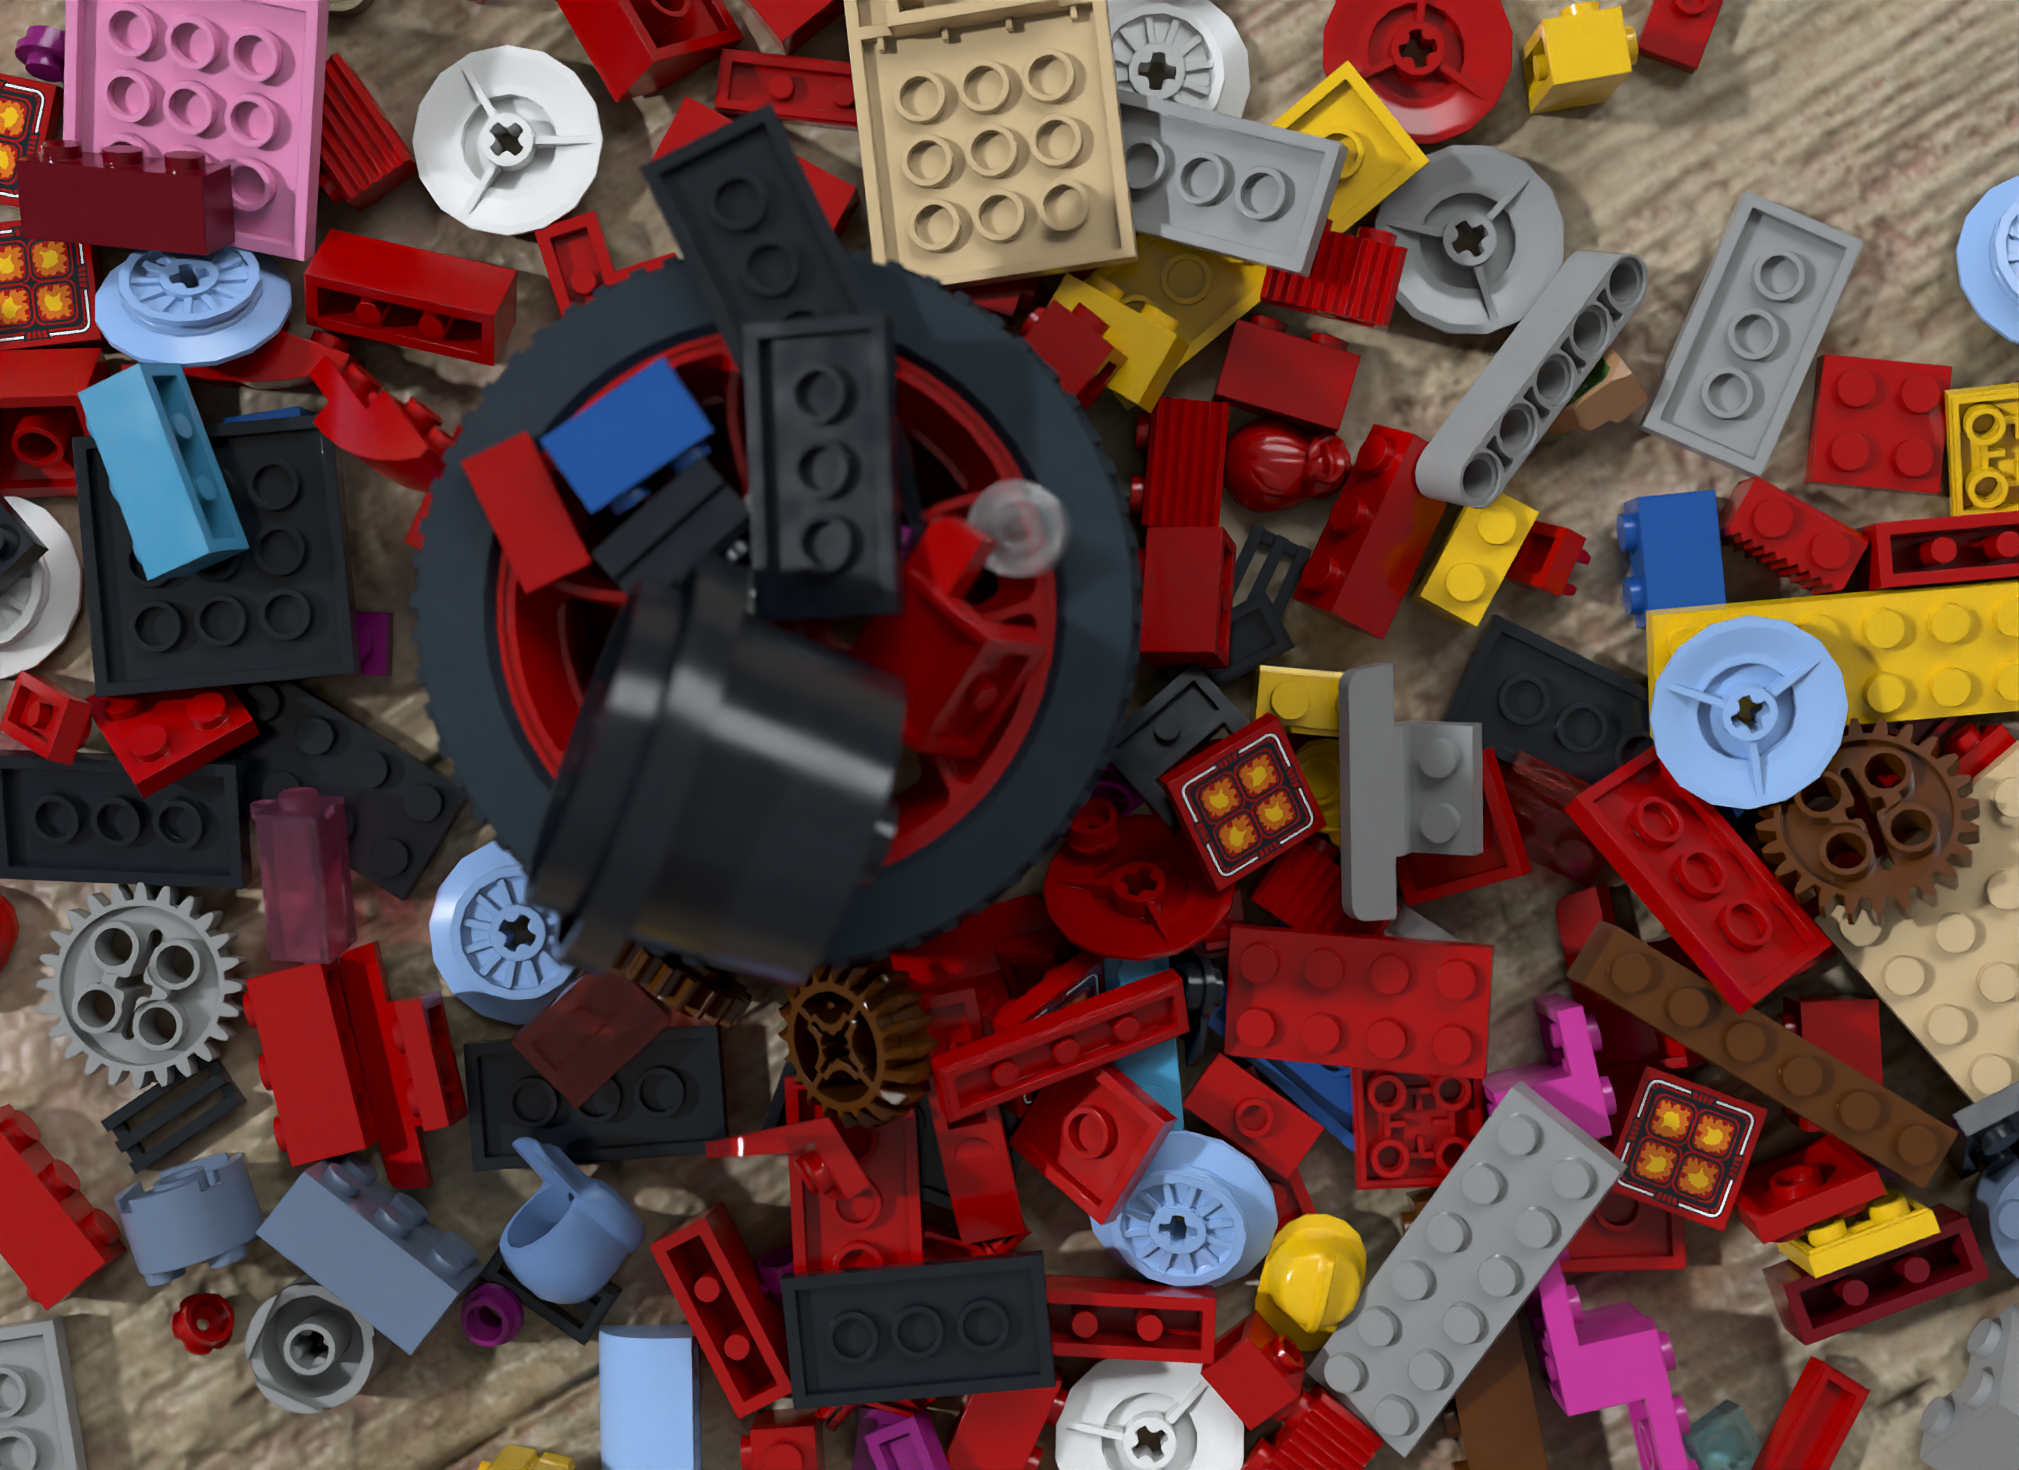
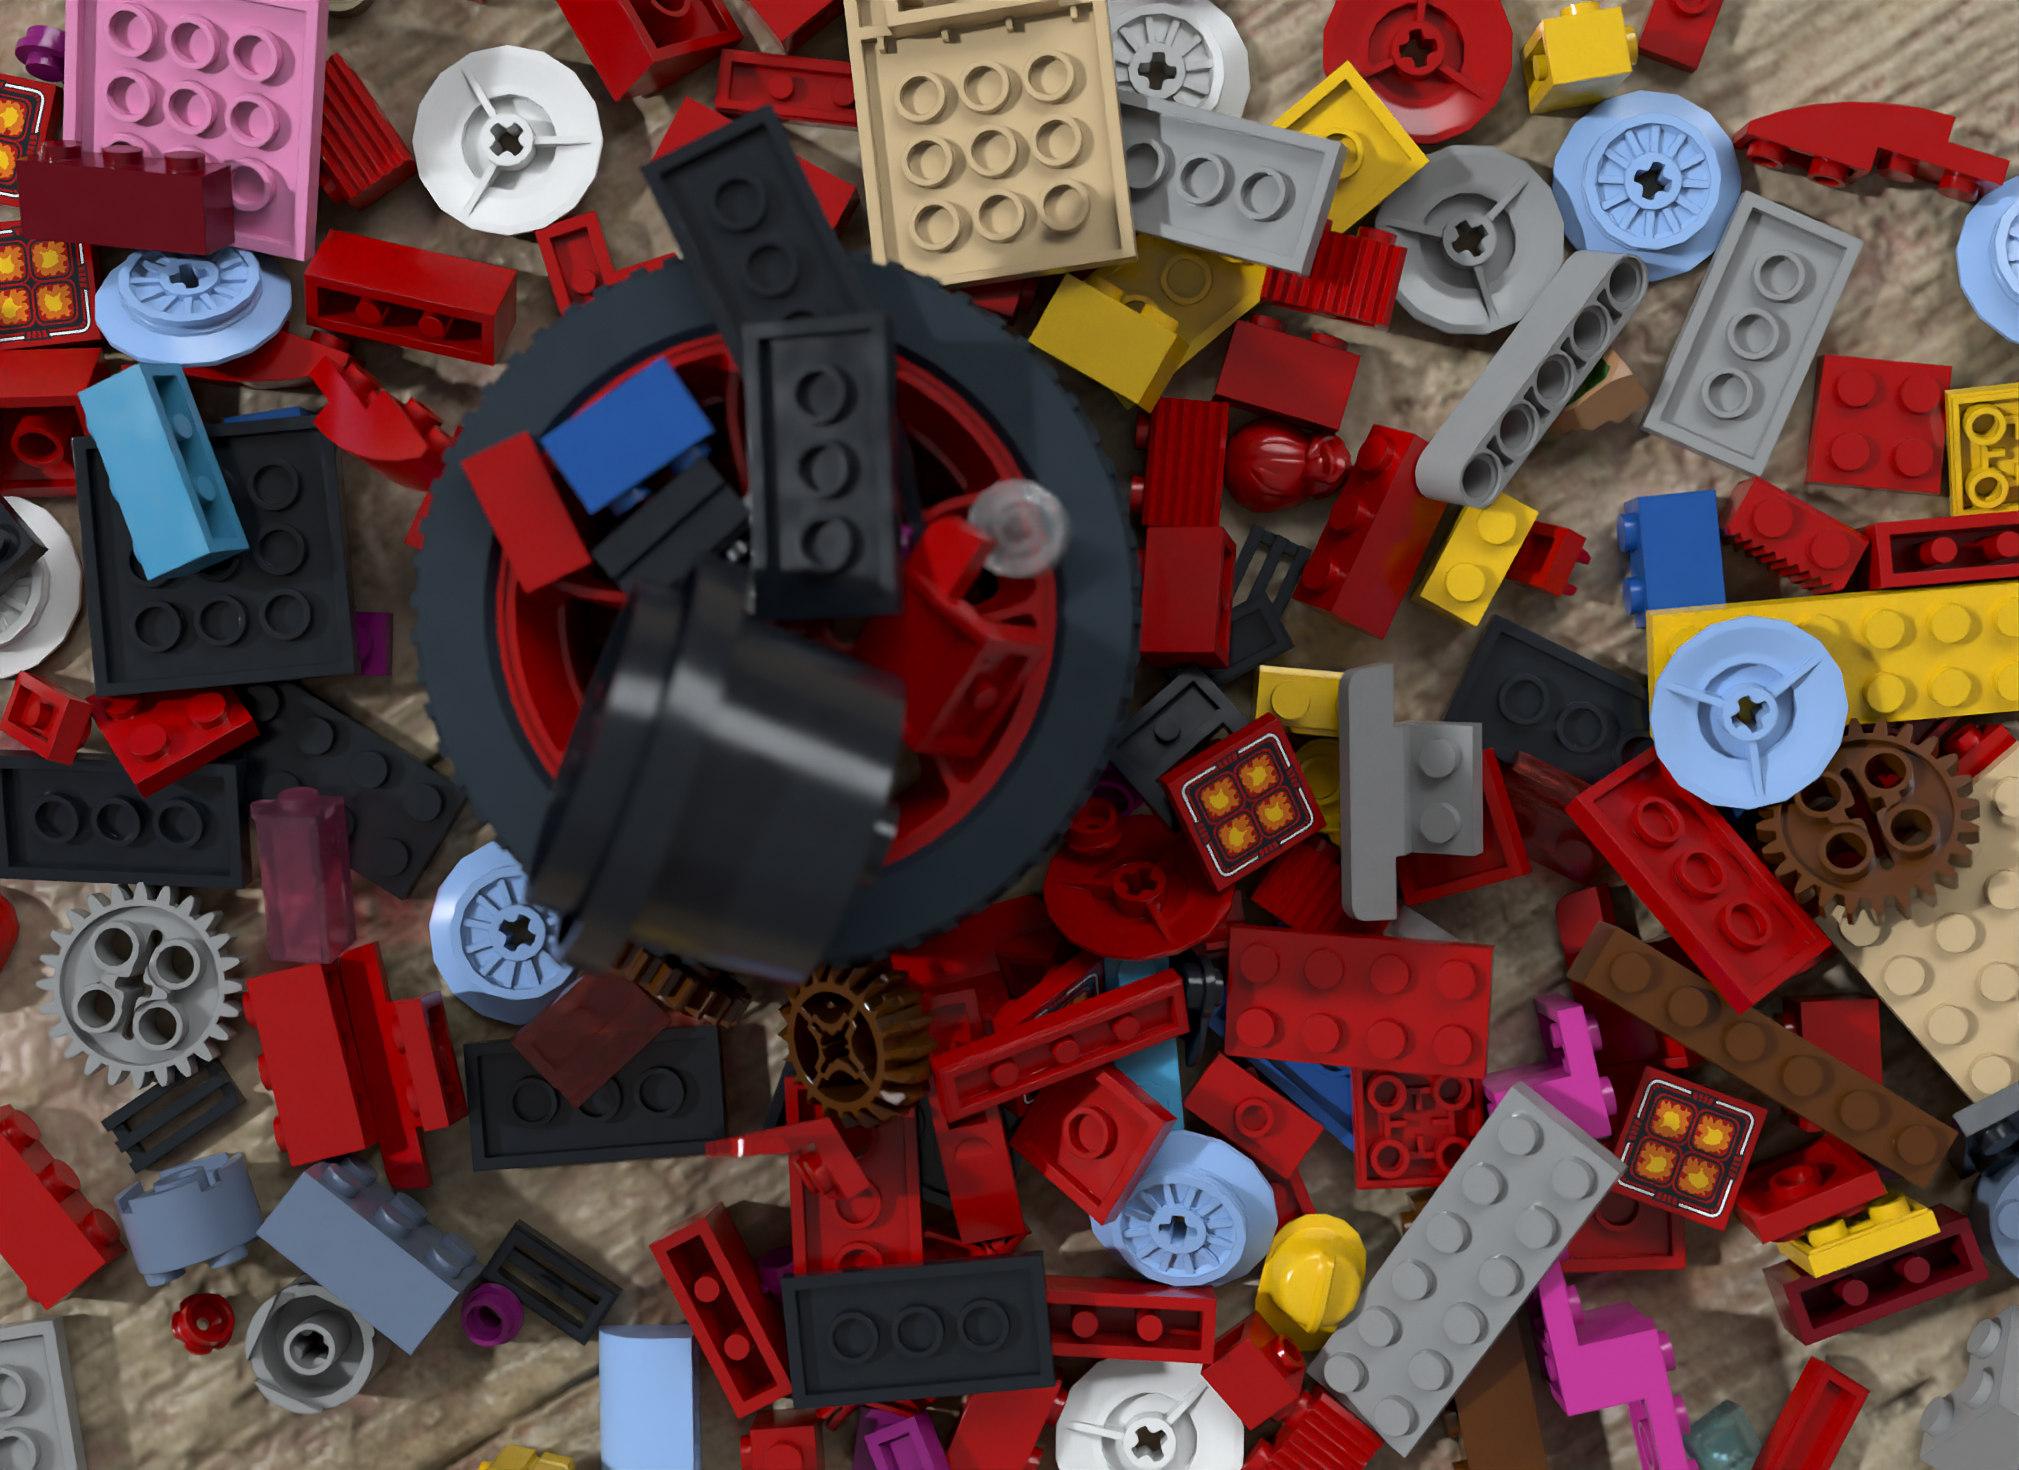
(569, 1231): medium blue piece -> none
(1074, 348): red brick -> none
(1622, 142): none -> light blue piece
(1846, 138): none -> red slope

